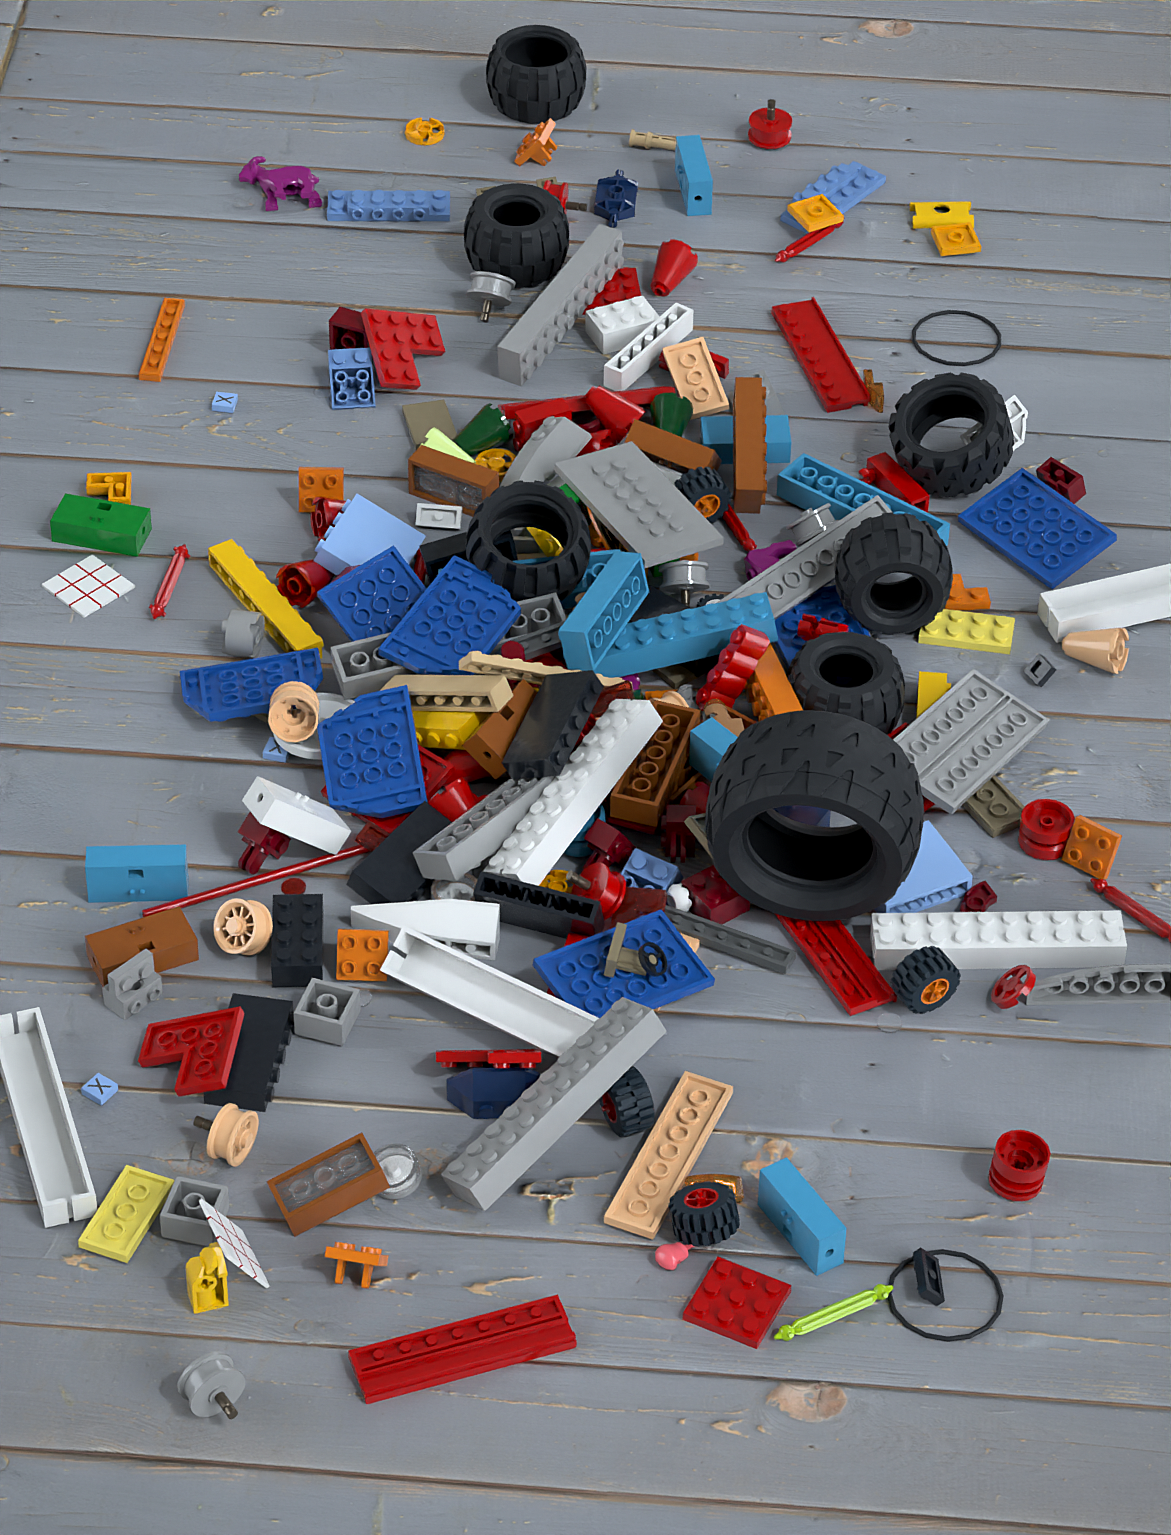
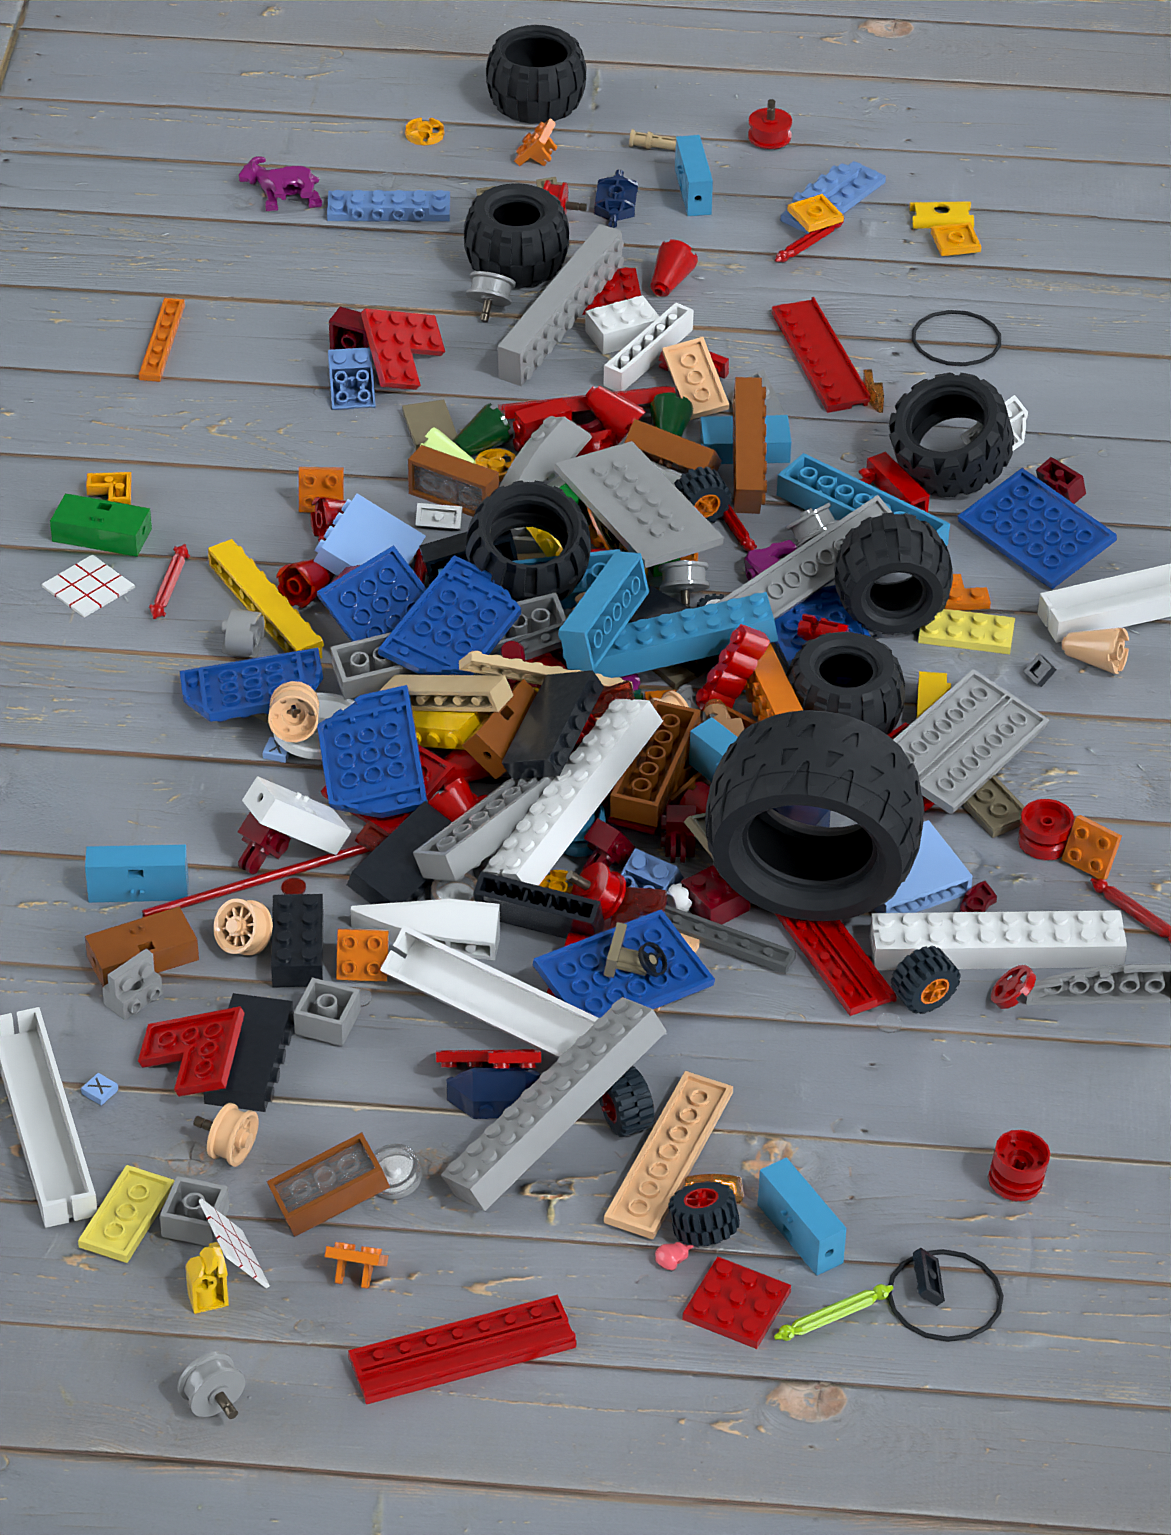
(224, 402): light blue tile -> none

